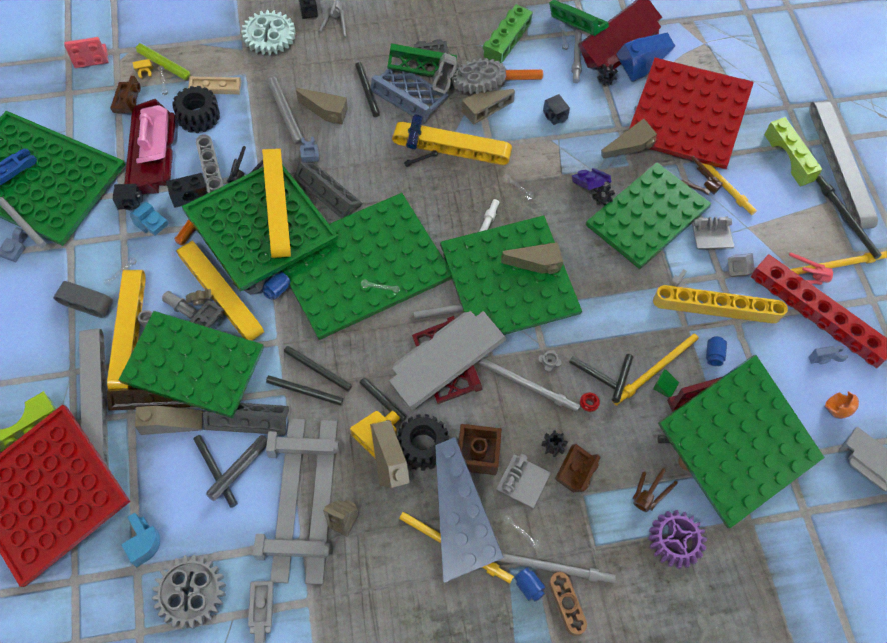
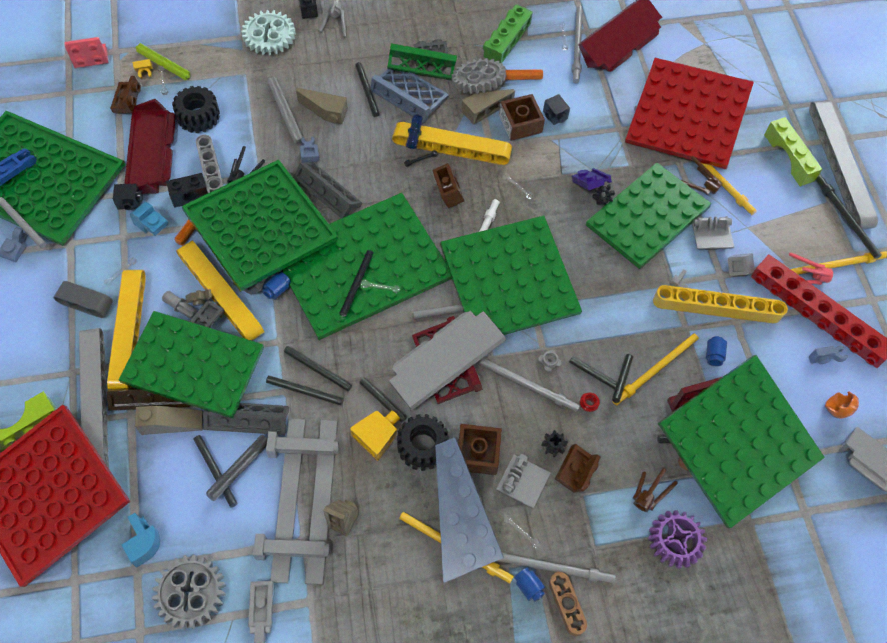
(144, 316): light grey hinge -> none
(152, 133): bright pink piece -> none
(217, 85): tan tile -> none
(276, 203): yellow beam -> none
(356, 283): none -> black bar
(389, 456): dark tan slope -> none
(446, 70): light grey brick -> none
(448, 185): none -> reddish brown brick
(521, 117): none -> reddish brown brick
(538, 258): dark tan slope -> none
(577, 18): green fence -> none
(603, 73): black gear -> none
(631, 141): dark tan slope -> none
(639, 54): blue wedge -> none
(666, 384): green slope -> none

